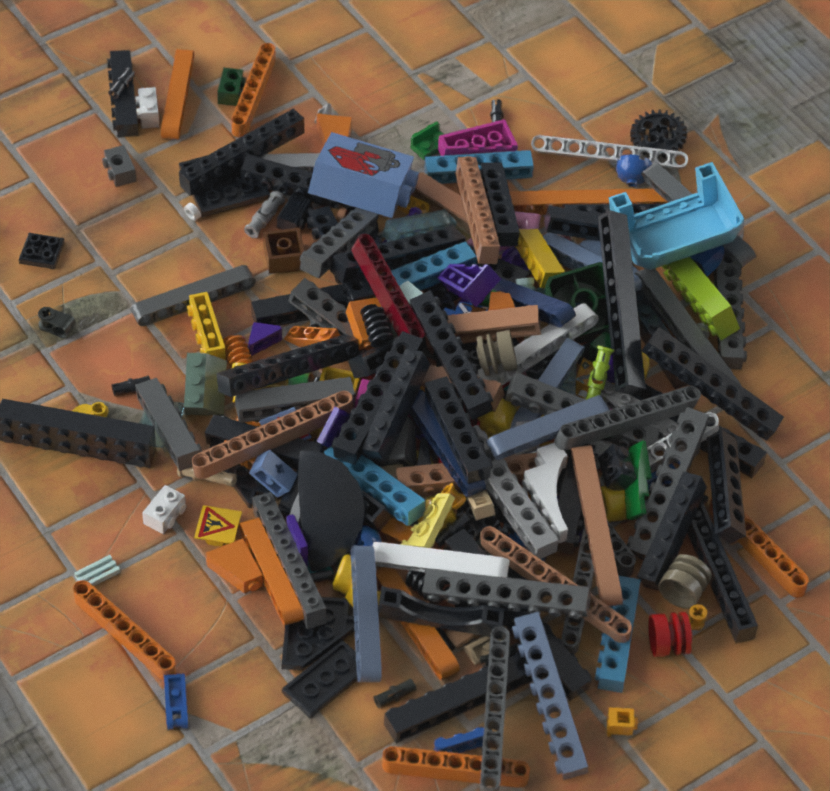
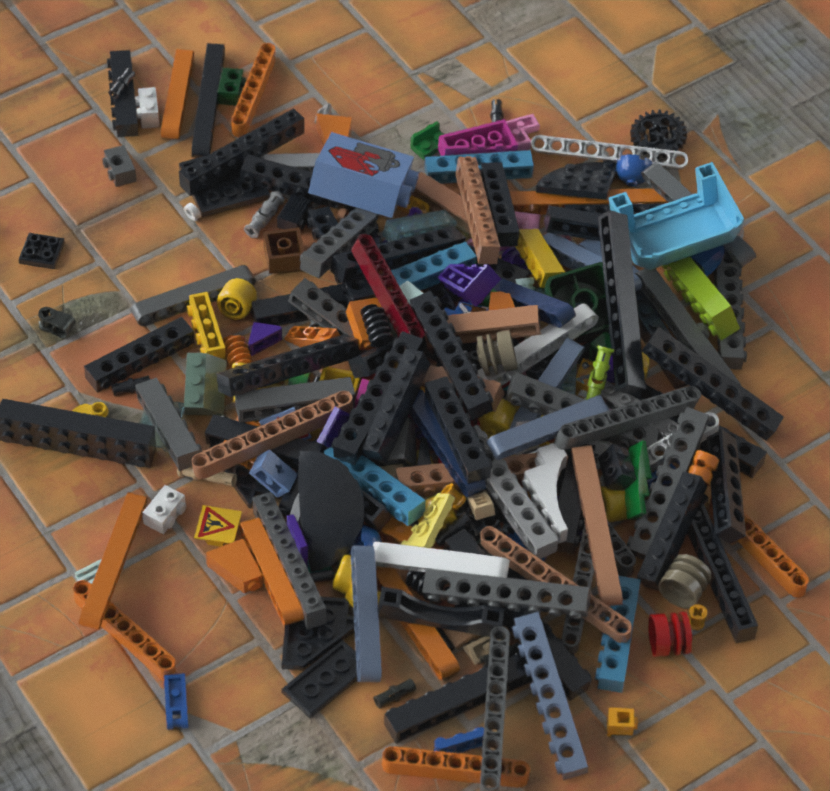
(112, 561): none -> orange beam
(139, 354): none -> black brick
(208, 100): none -> black beam
(236, 299): none -> yellow head
(521, 127): none -> bright pink brick
(580, 180): none -> black plate
(703, 465): none -> orange wheel

